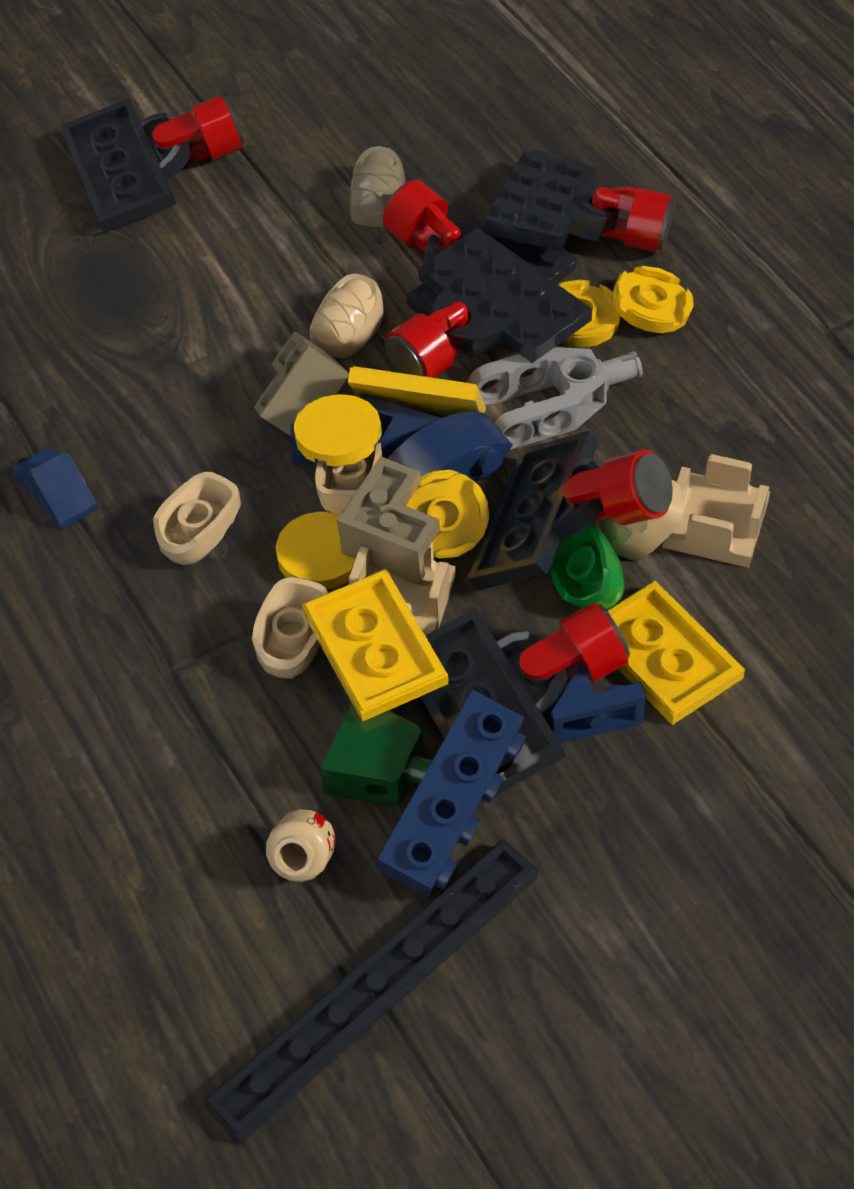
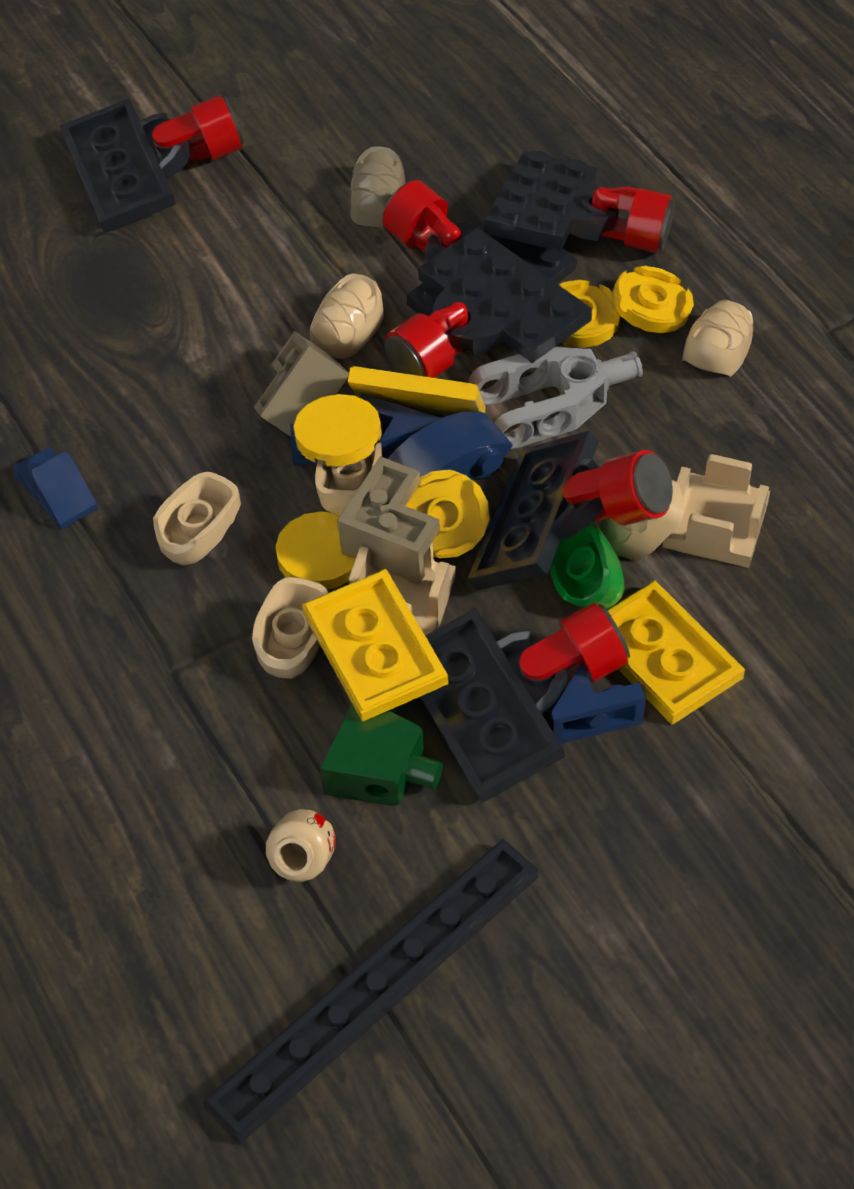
(450, 794): dark blue brick -> none
(720, 338): none -> tan piece

